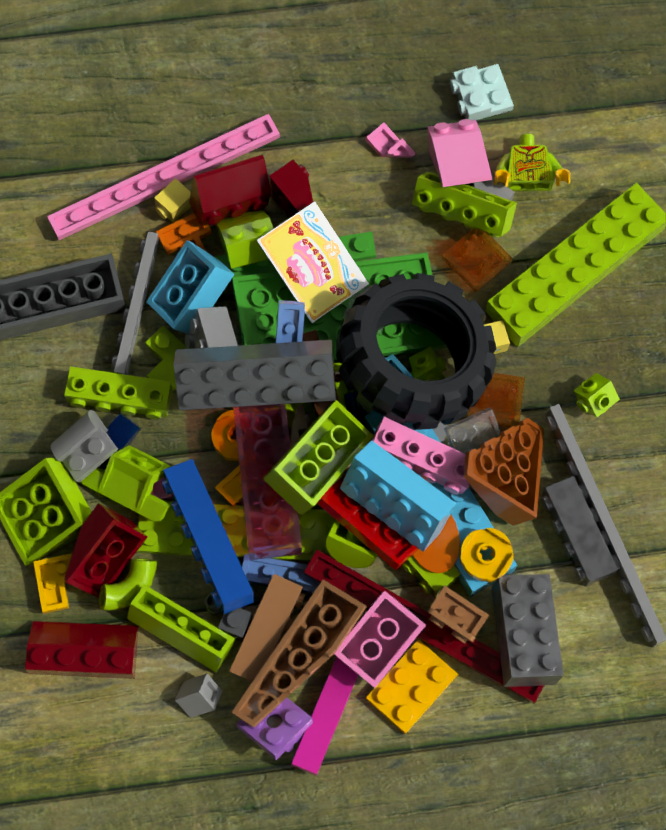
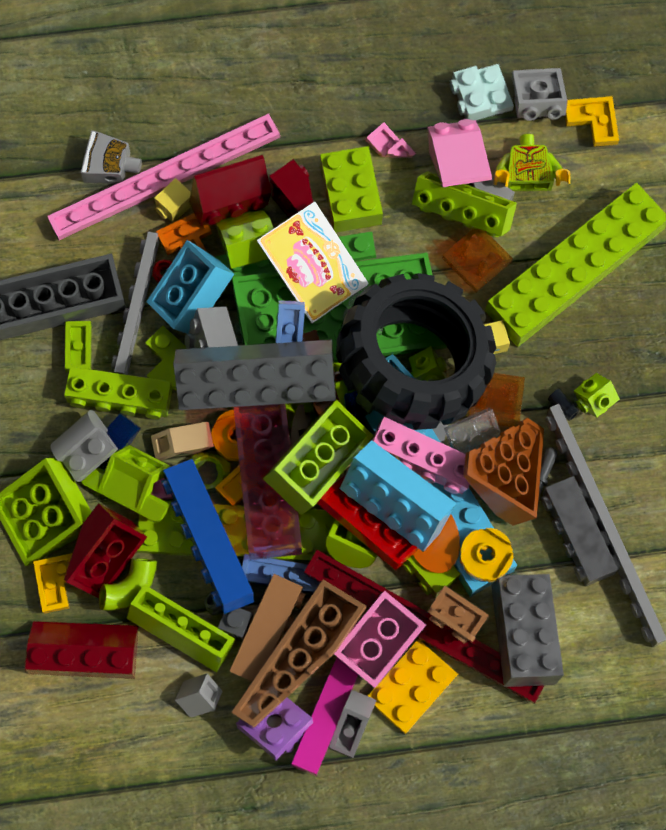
(78, 344): none -> lime plate
(107, 160): none -> light grey torso
(158, 267): none -> red plate
(182, 439): none -> tan slope
(222, 466): none -> lime piece
(351, 189): none -> lime brick
(352, 723): none -> light grey slope
(539, 93): none -> light grey plate
(546, 465): none -> dark grey piece
(569, 409): none -> black pin
(598, 113): none -> yellow plate

